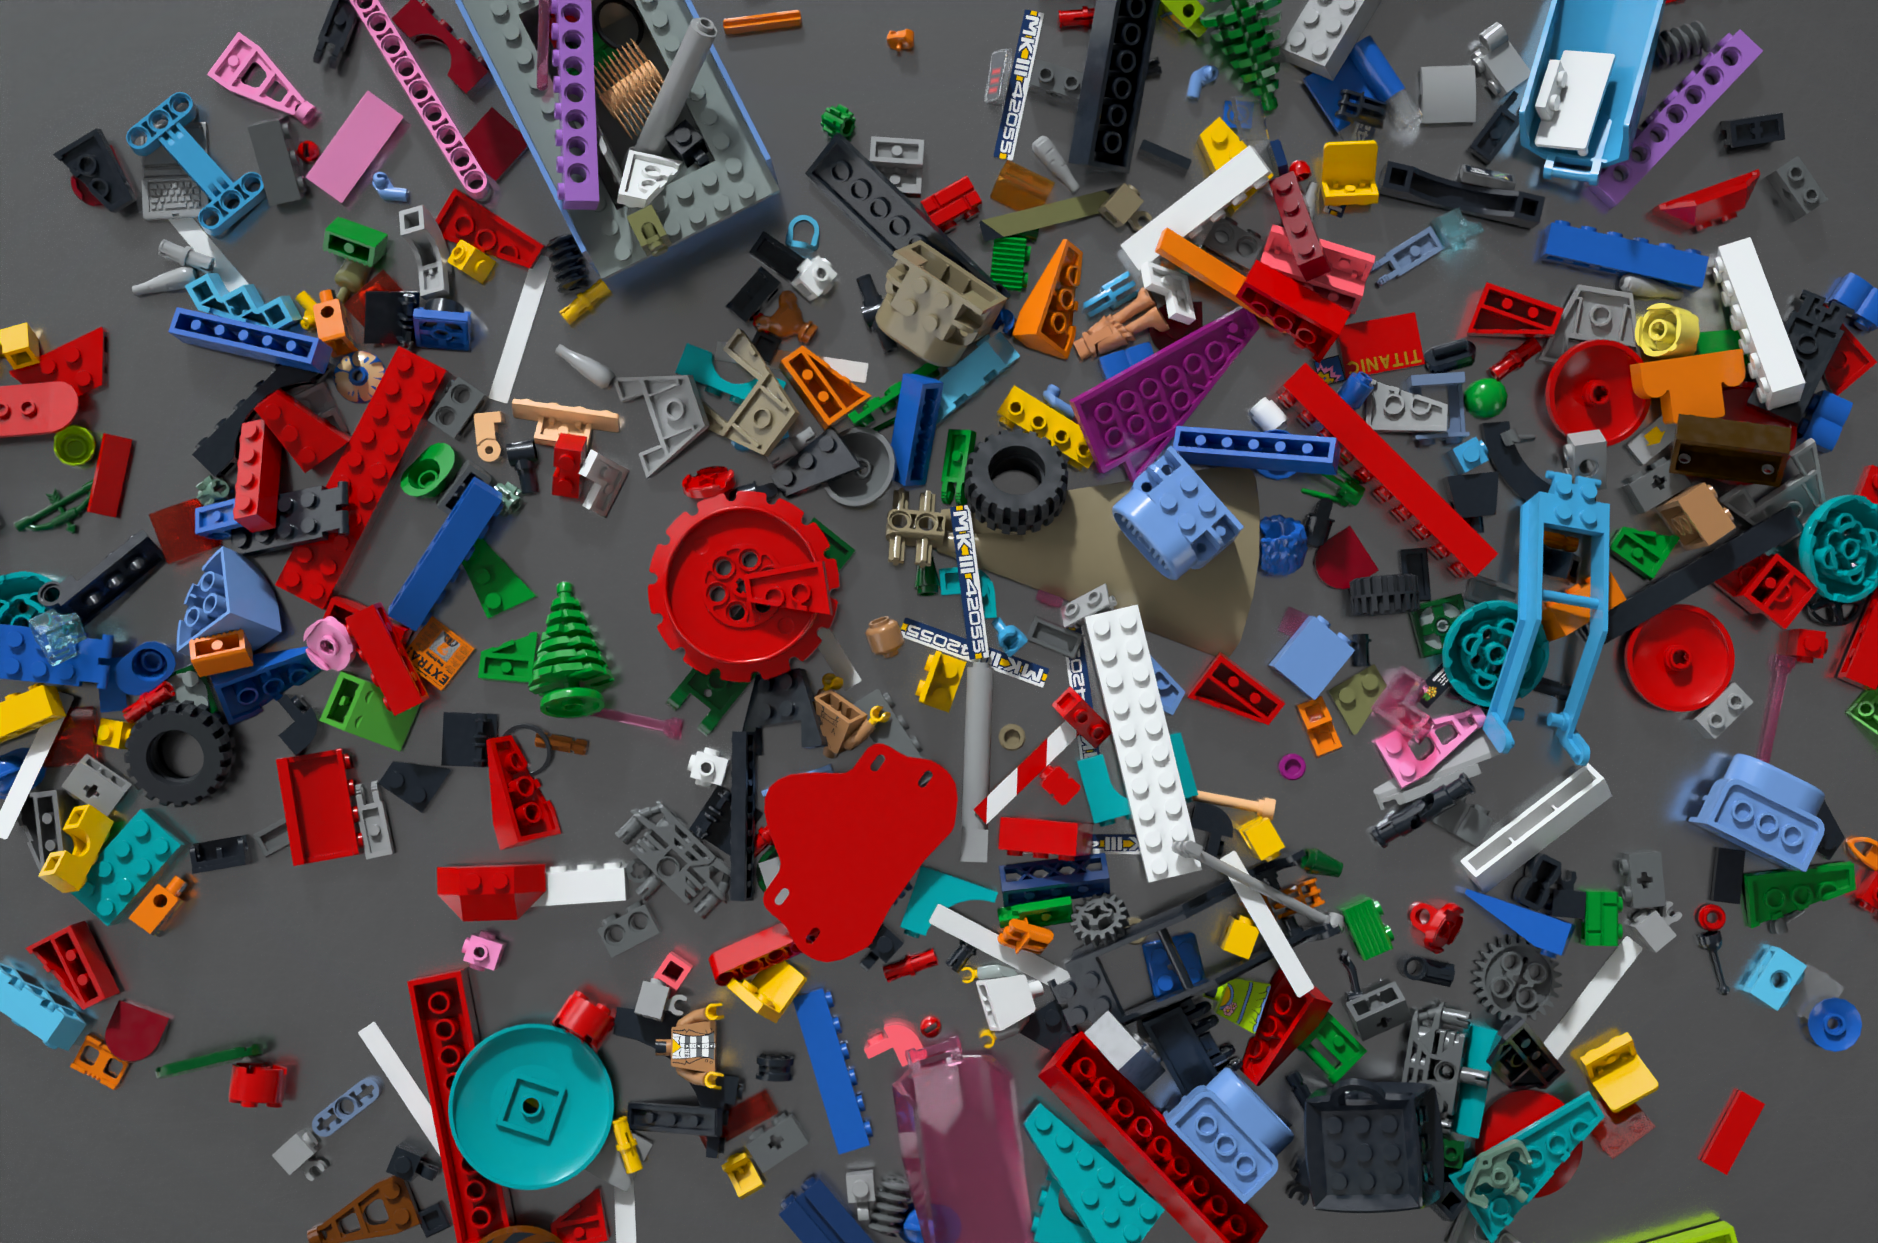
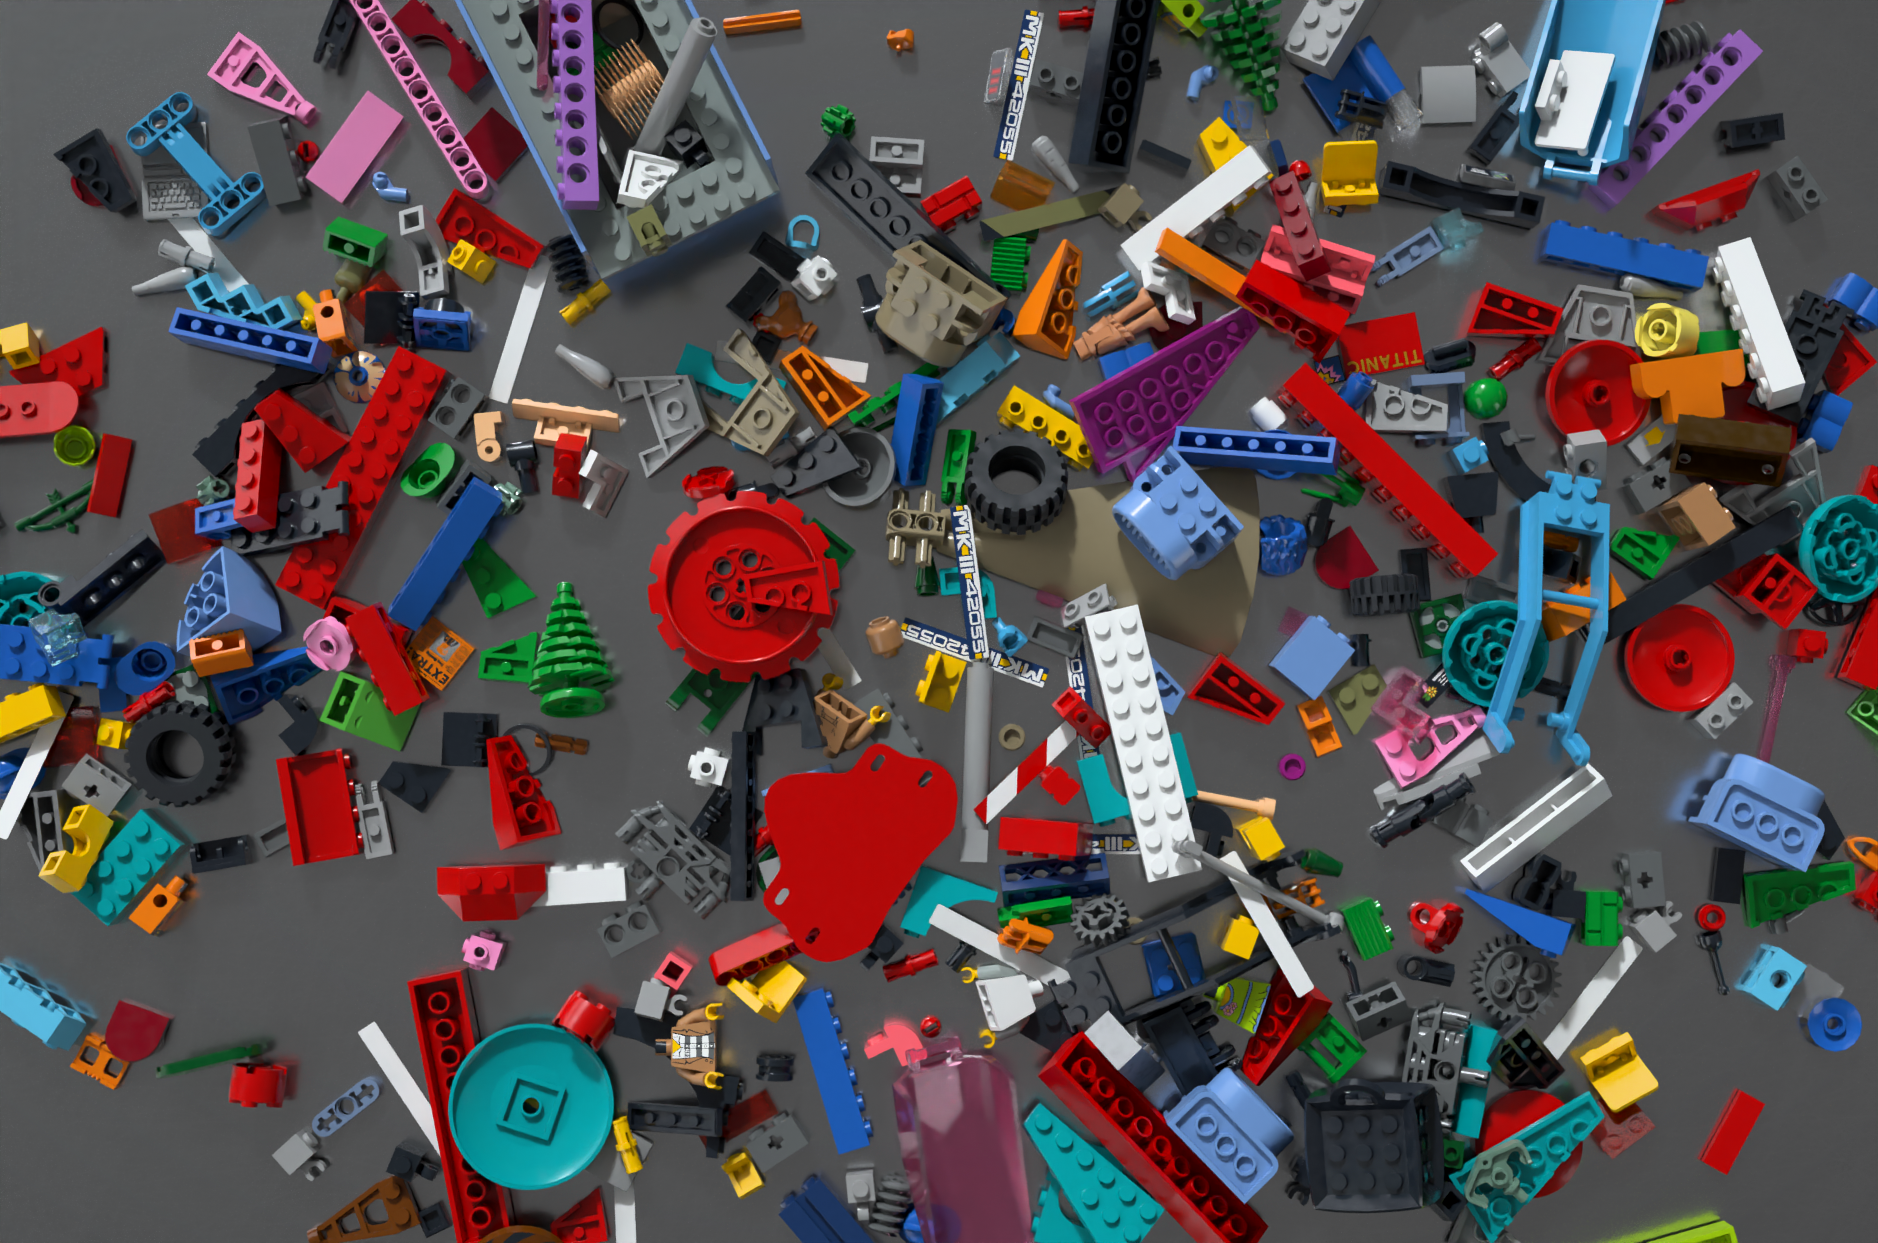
(77, 964): red wedge -> none
(670, 727): clear pink piece -> none

